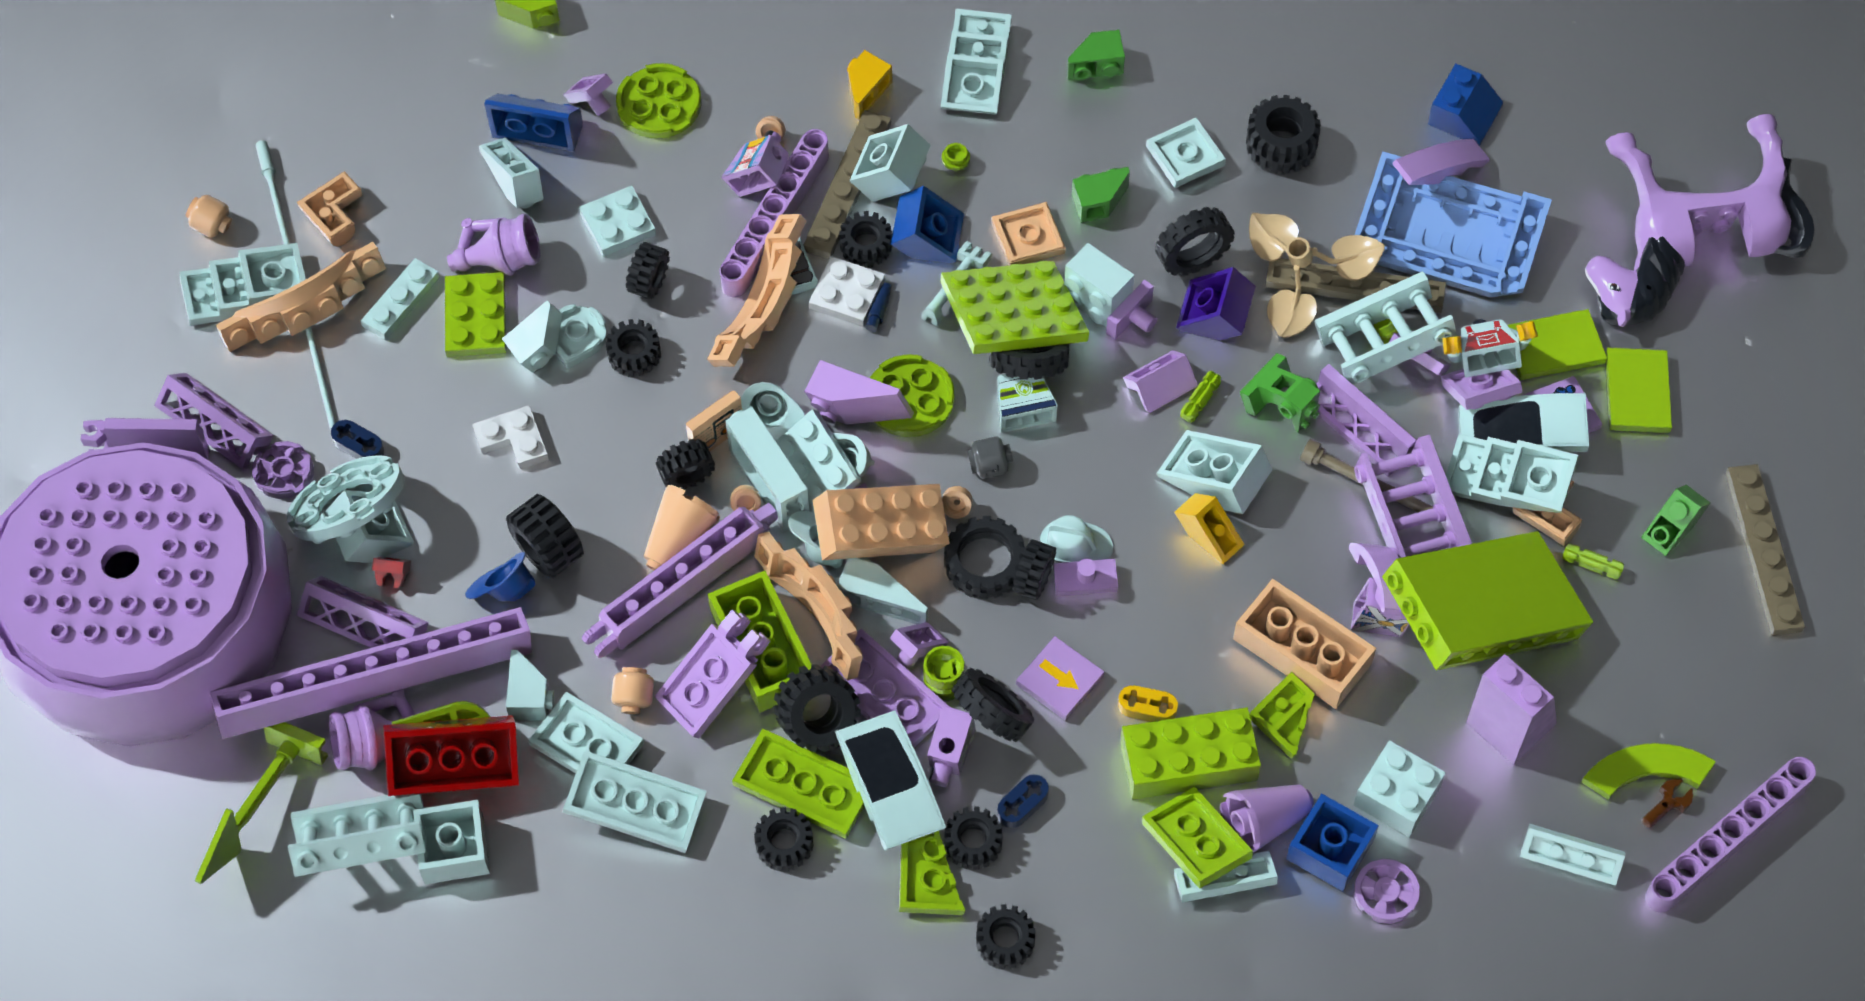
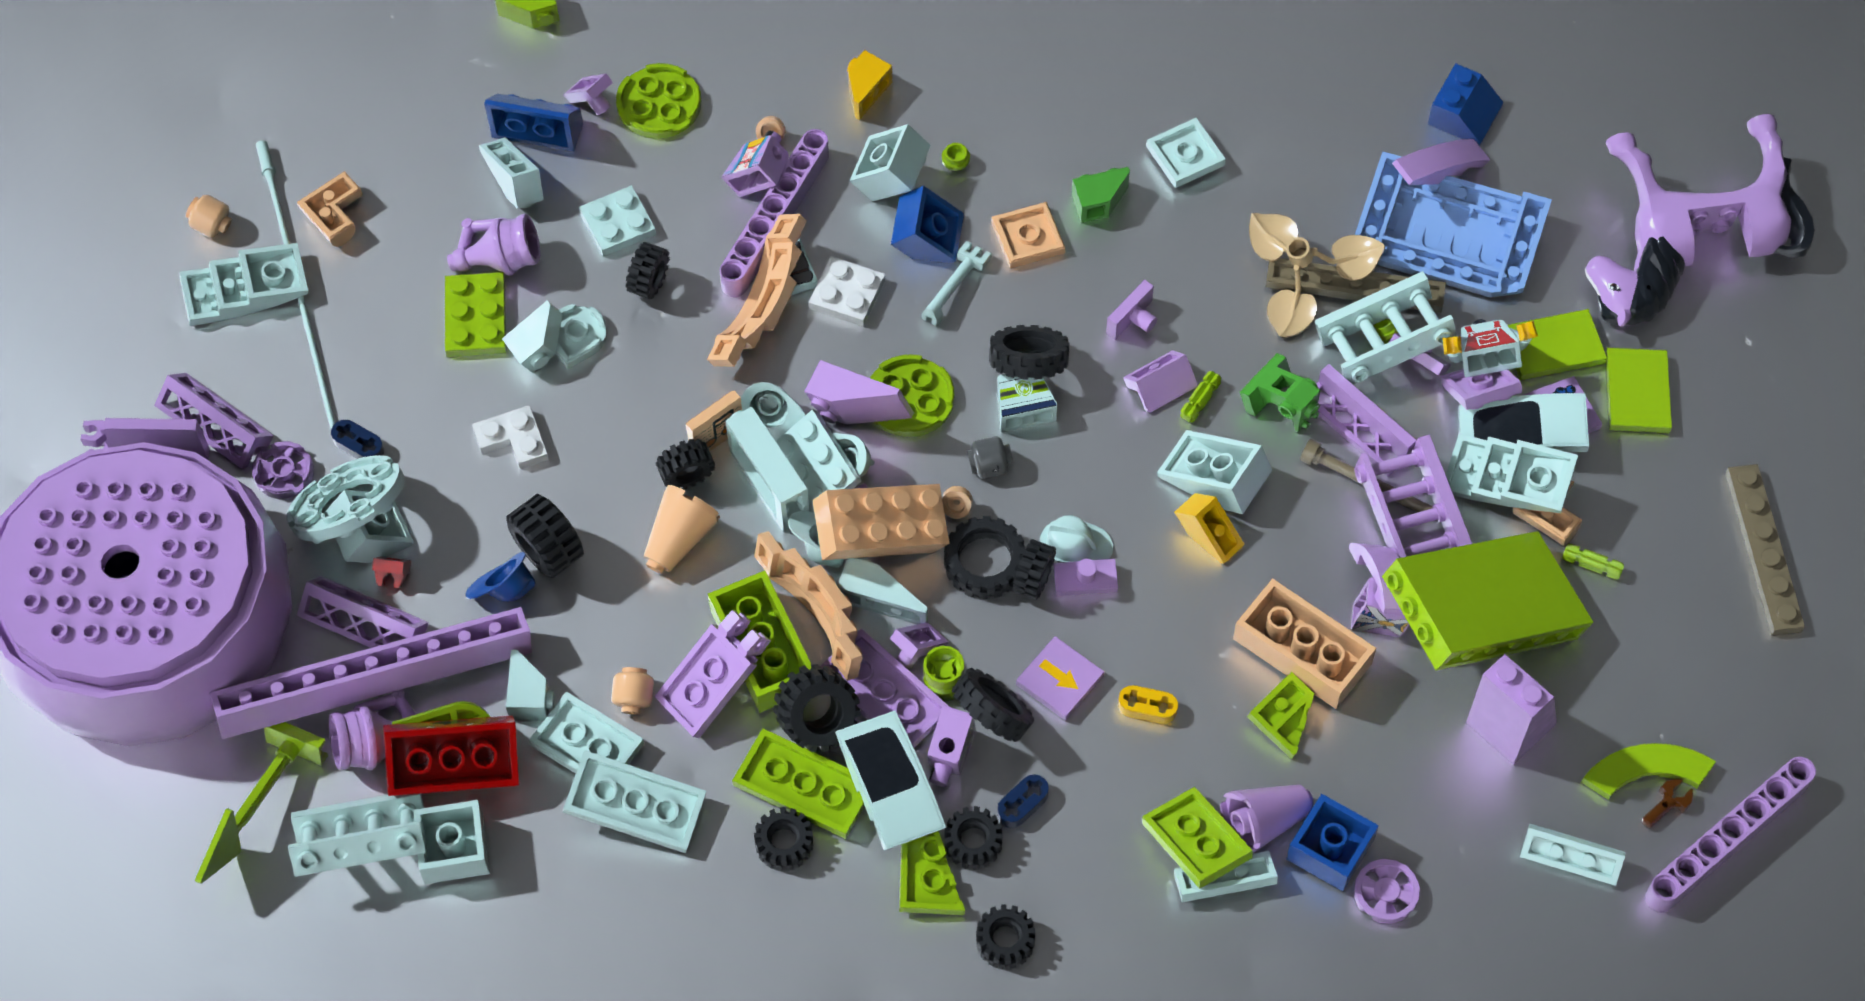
(305, 302): light nougat piece -> none
(400, 299): light aqua plate -> none
(633, 362): black tyre -> none
(679, 578): lavender hinge -> none
(745, 496): light nougat tile -> none
(842, 193): dark tan plate -> none
(865, 225): black tyre -> none
(878, 309): dark blue animal -> none
(976, 61): light aqua slope -> none
(1014, 307): lime plate -> none
(1097, 56): bright green slope -> none
(1097, 283): light aqua brick -> none
(1188, 228): black tyre -> none
(1190, 753): lime brick -> none
(1216, 305): dark purple slope -> none
(1288, 116): black tyre -> none
(1399, 788): light aqua brick -> none
(1675, 519): bright green slope -> none

